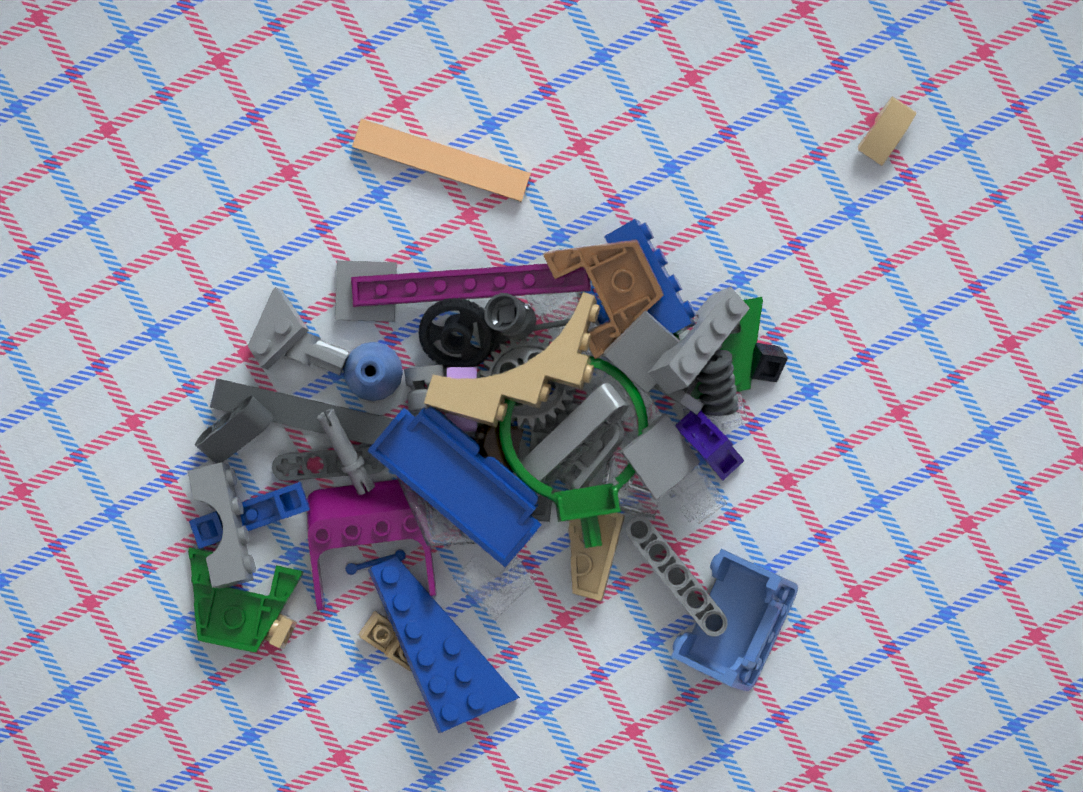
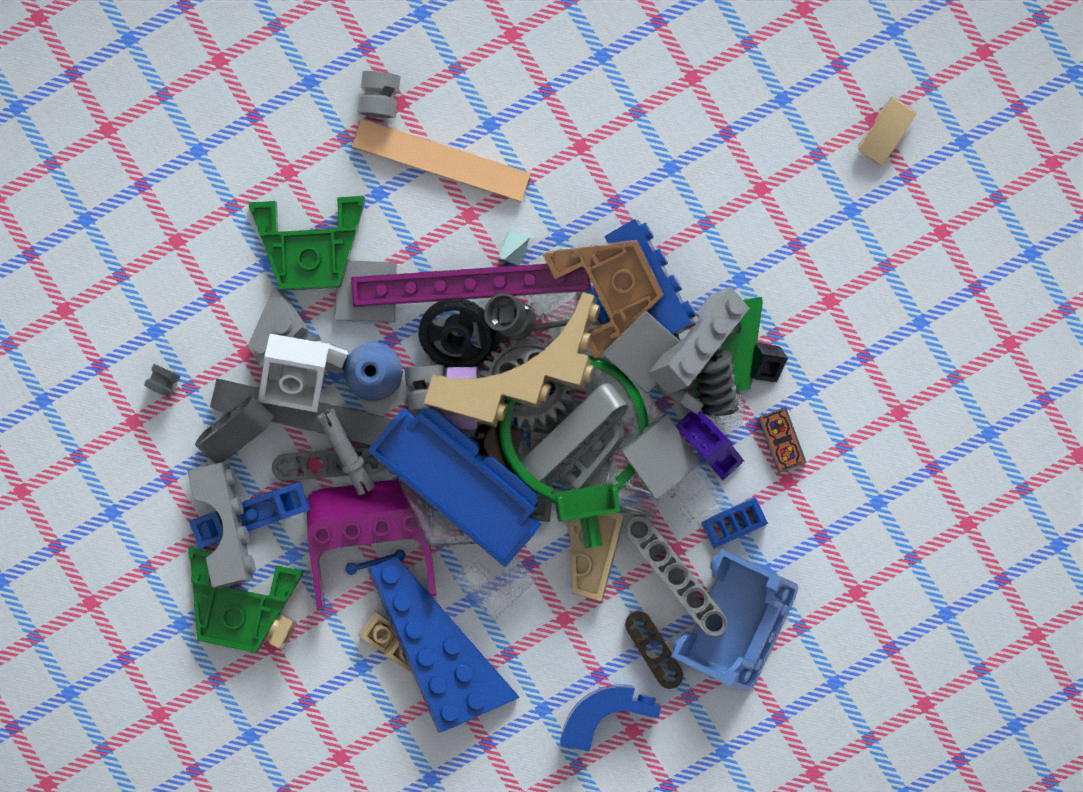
(162, 380): none -> dark grey wheel
(293, 372): none -> white brick
(309, 256): none -> green wing
(378, 94): none -> light grey wheel
(514, 248): none -> light aqua slope
(596, 705): none -> blue arch
(672, 664): none -> dark brown beam
(756, 510): none -> blue slope
(782, 440): none -> tile

